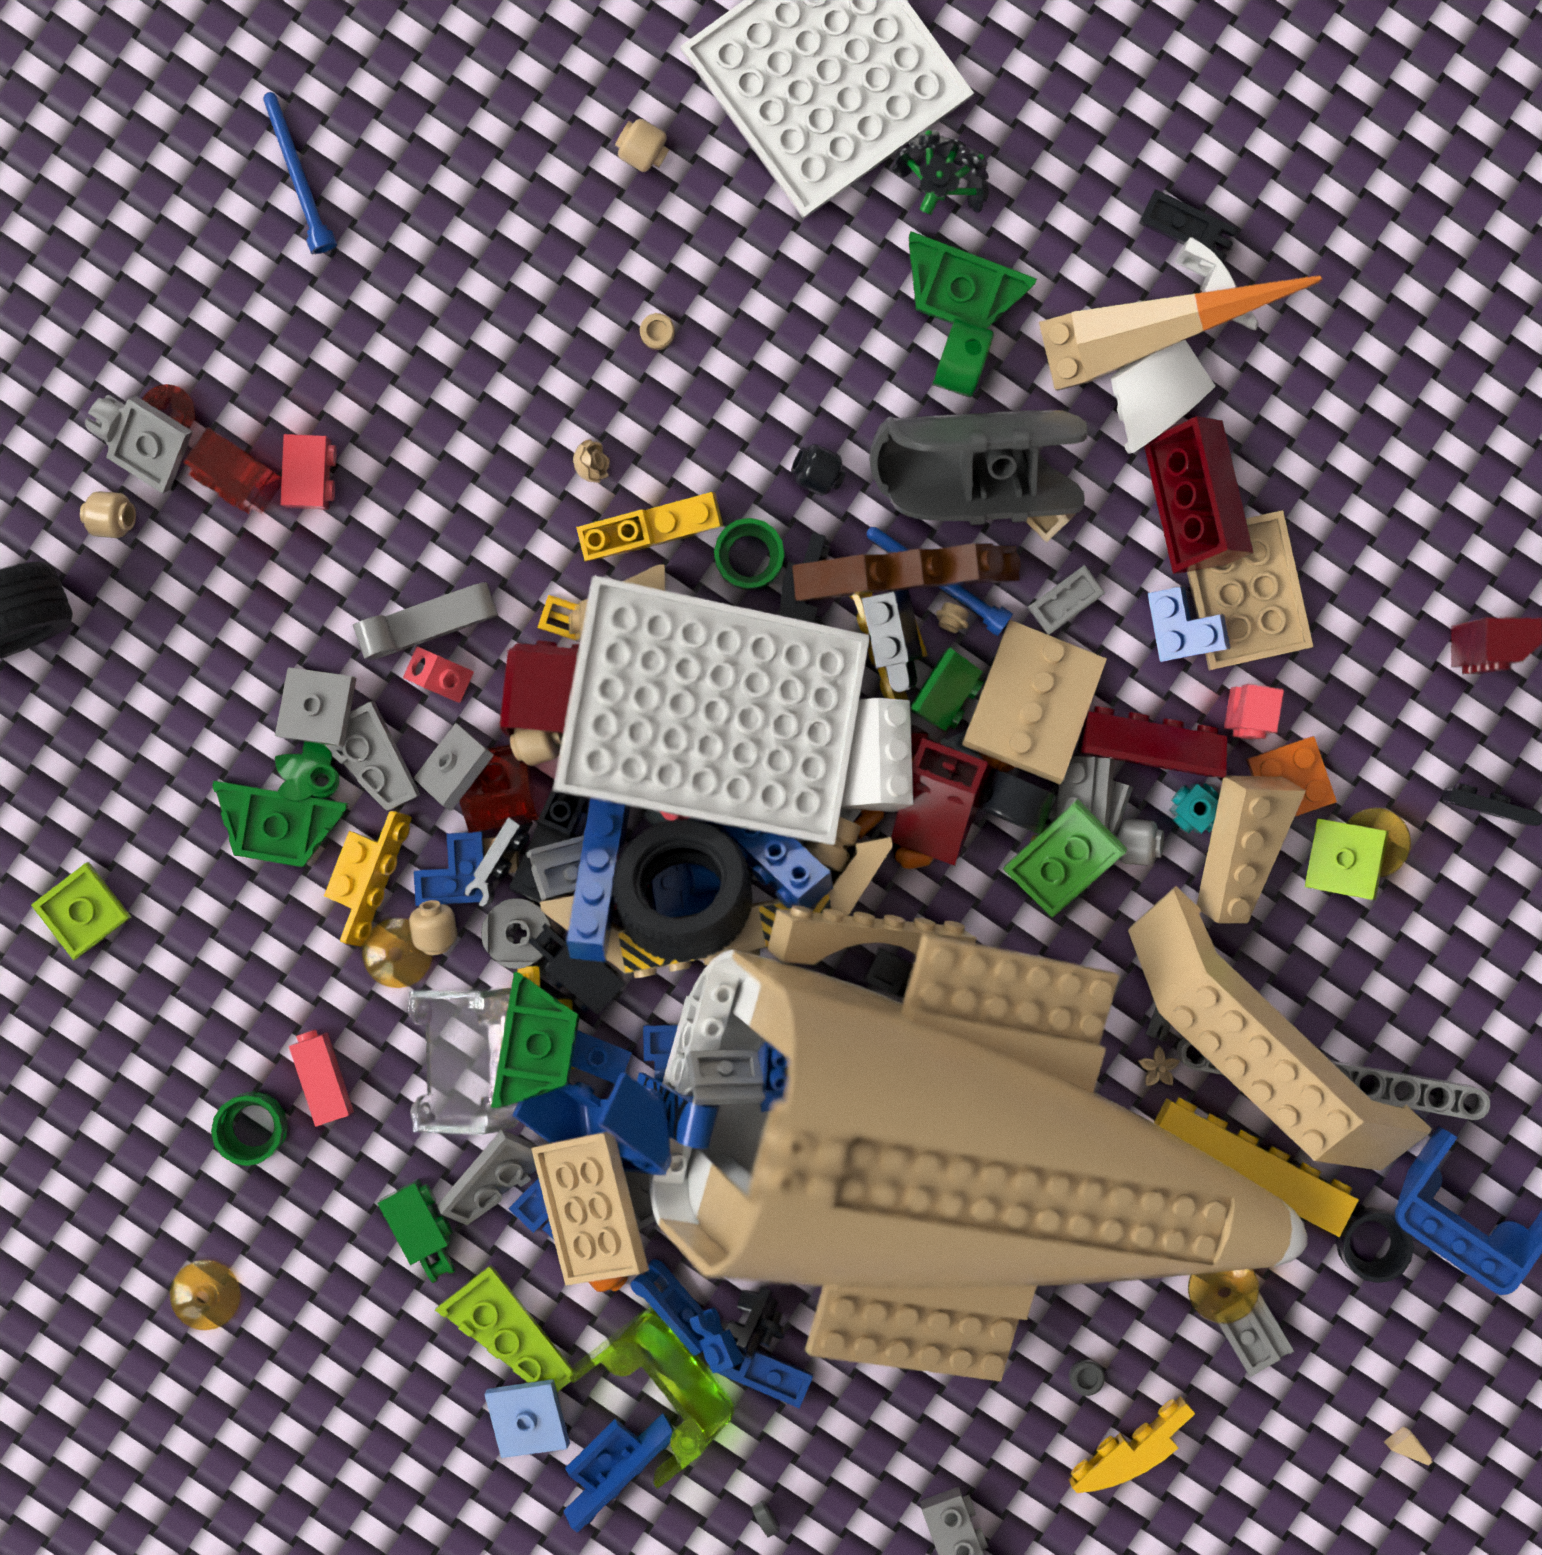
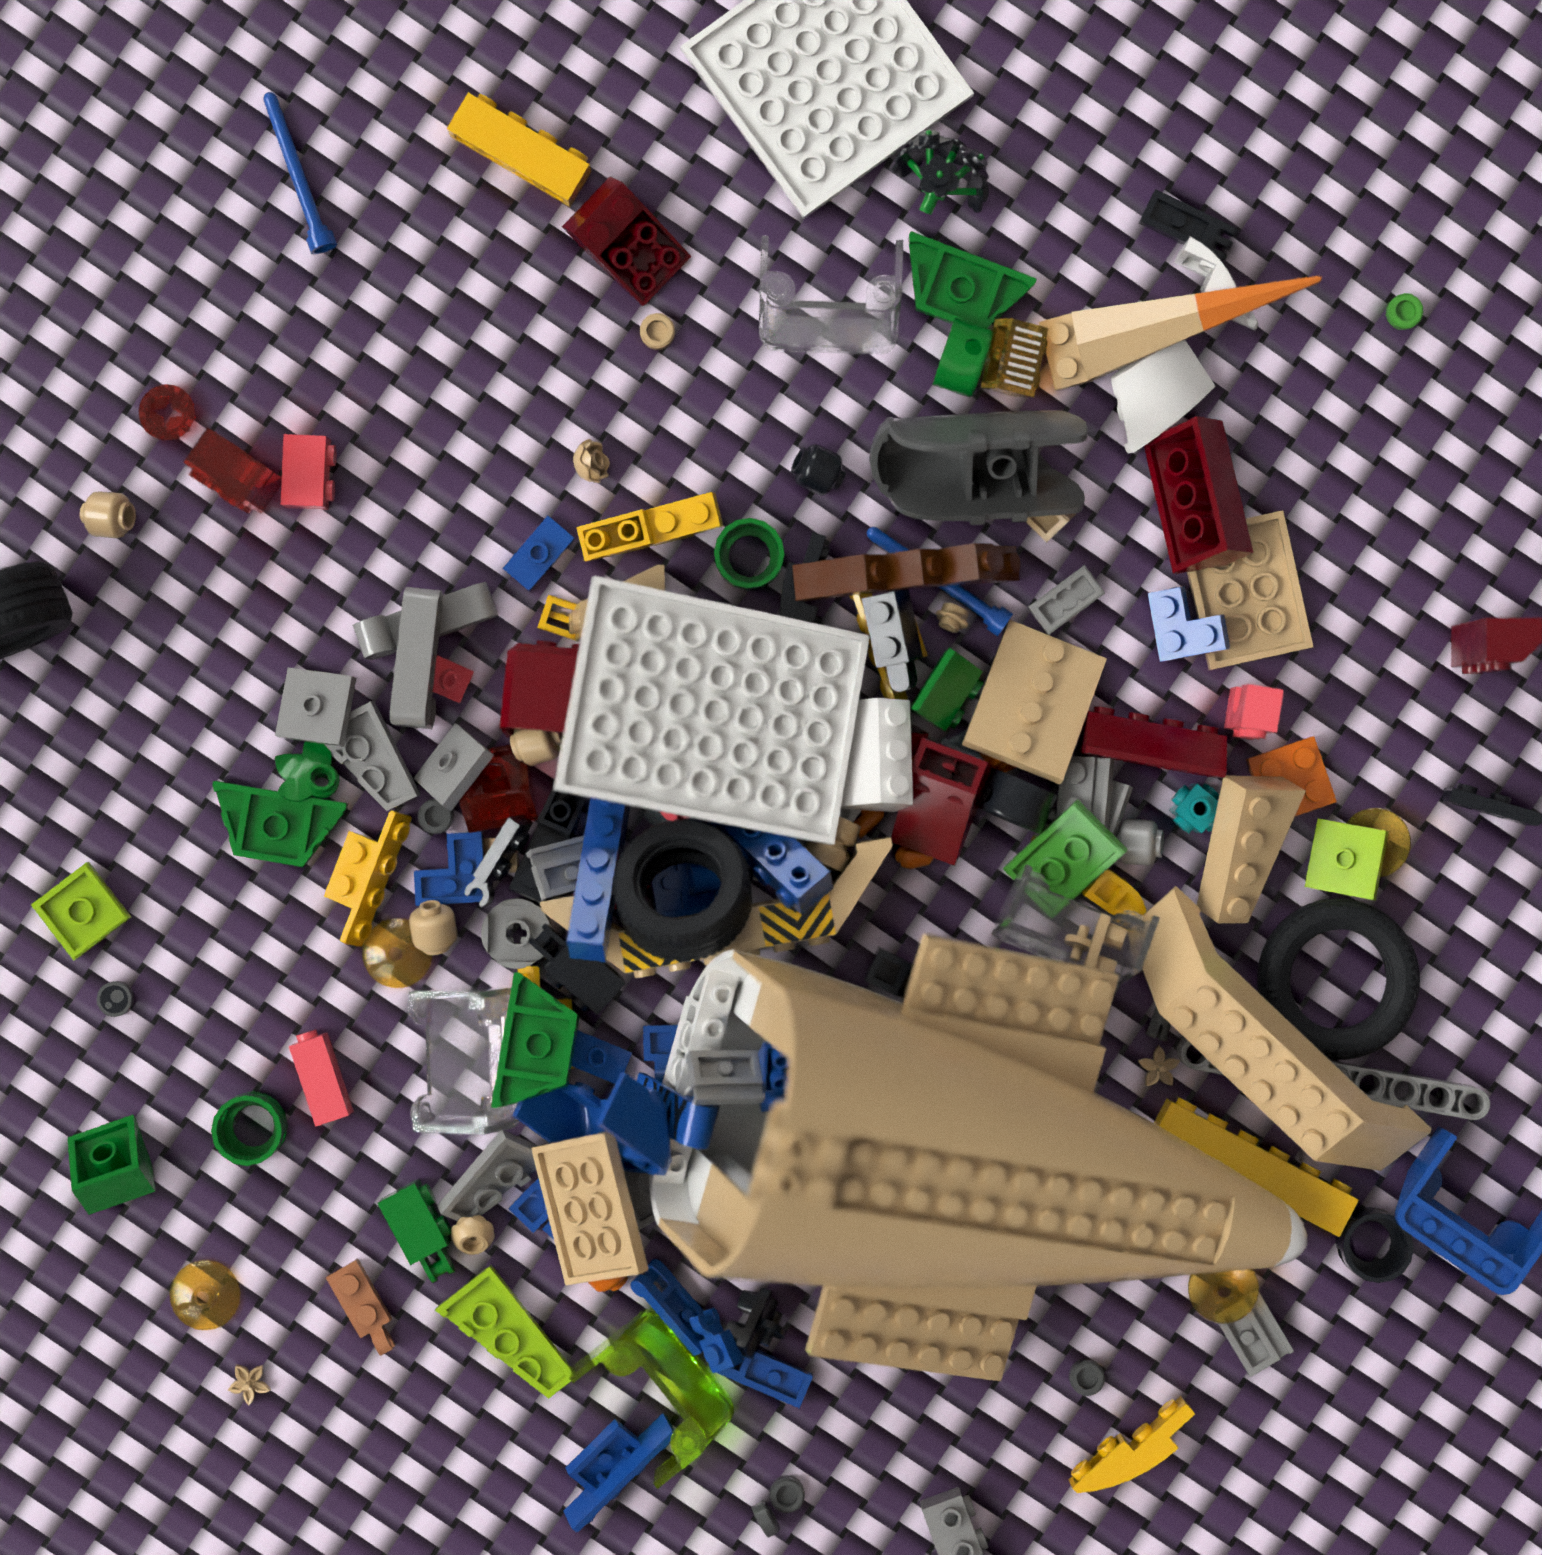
(110, 1165): none -> green slope
(115, 998): none -> tile
(140, 439): light grey plate -> none
(248, 1382): none -> tan plant
(362, 1304): none -> nougat plate
(416, 659): none -> light grey beam
(435, 817): none -> dark grey tile
(472, 1234): none -> tan plate
(519, 149): none -> yellow brick
(527, 1418): medium blue plate -> none
(538, 553): none -> blue plate
(626, 240): none -> dark red slope
(642, 145): tan head -> none
(787, 1494): none -> dark grey tile
(810, 936): tan arch -> none
(829, 325): none -> clear windscreen
(1015, 358): none -> clear yellow brick
(1041, 919): none -> clear windscreen
(1104, 934): none -> tan hips
(1114, 894): none -> yellow plate
(1397, 955): none -> black tyre
(1404, 311): none -> bright green tile
(1407, 1444): tan slope -> none

